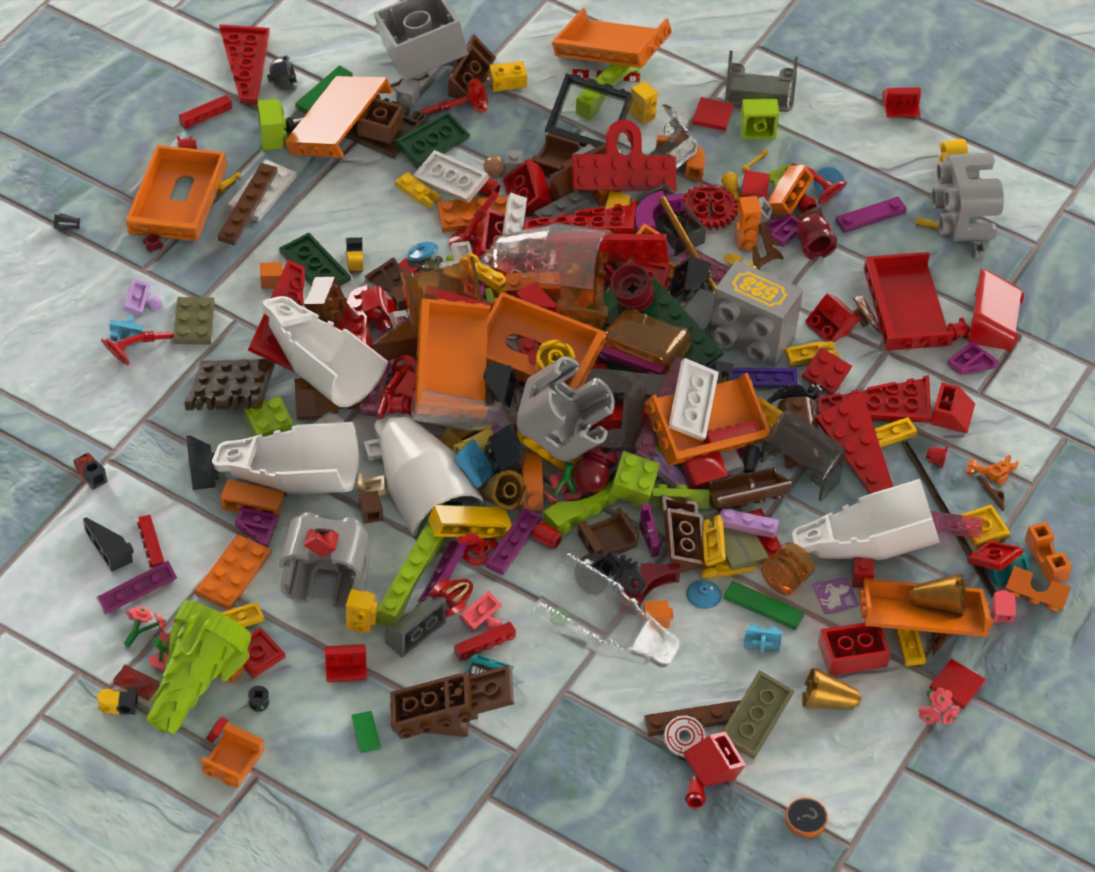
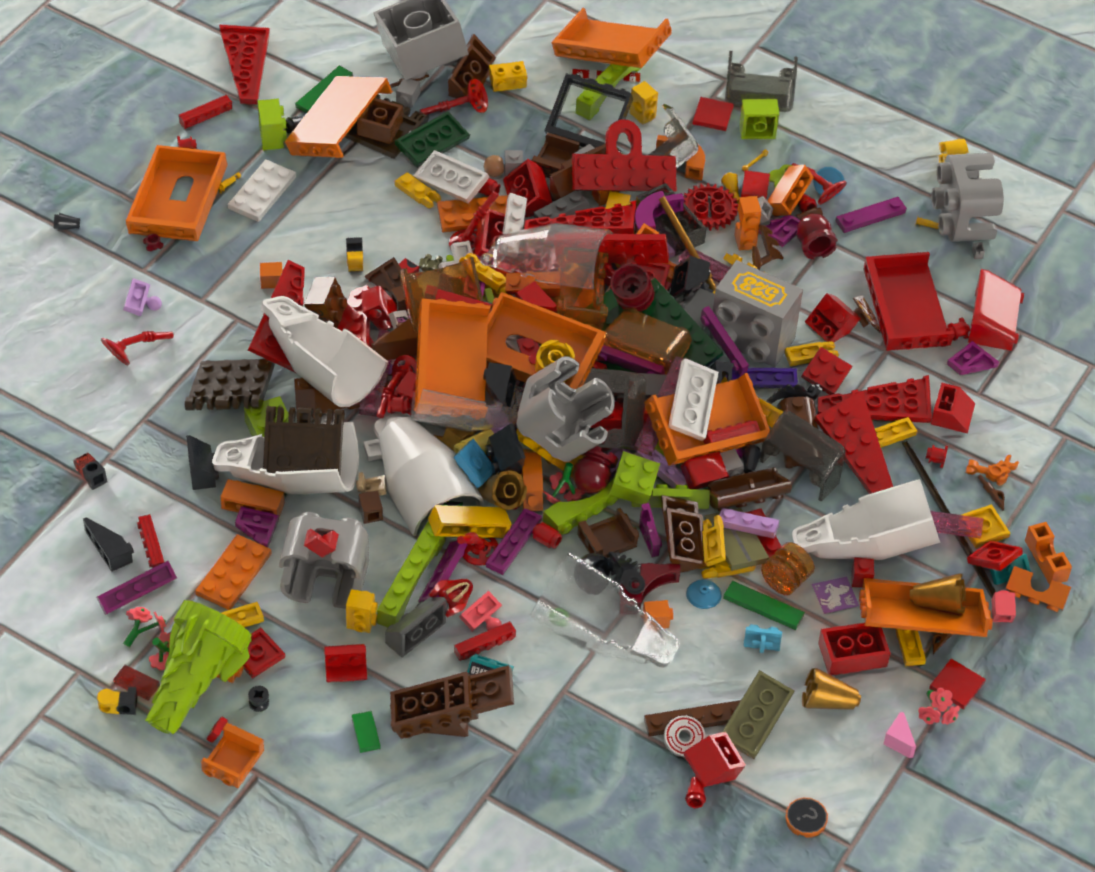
(124, 330): medium azure hips -> none
(194, 320): olive plate -> none
(247, 204): reddish brown plate -> none
(282, 74): black cylinder -> none
(304, 443): none -> dark brown hinge
(314, 257): dark green tile -> none
(422, 251): dark azure piece -> none
(710, 320): none -> magenta plate
(900, 737): none -> bright pink slope
(902, 102): red bracket -> none

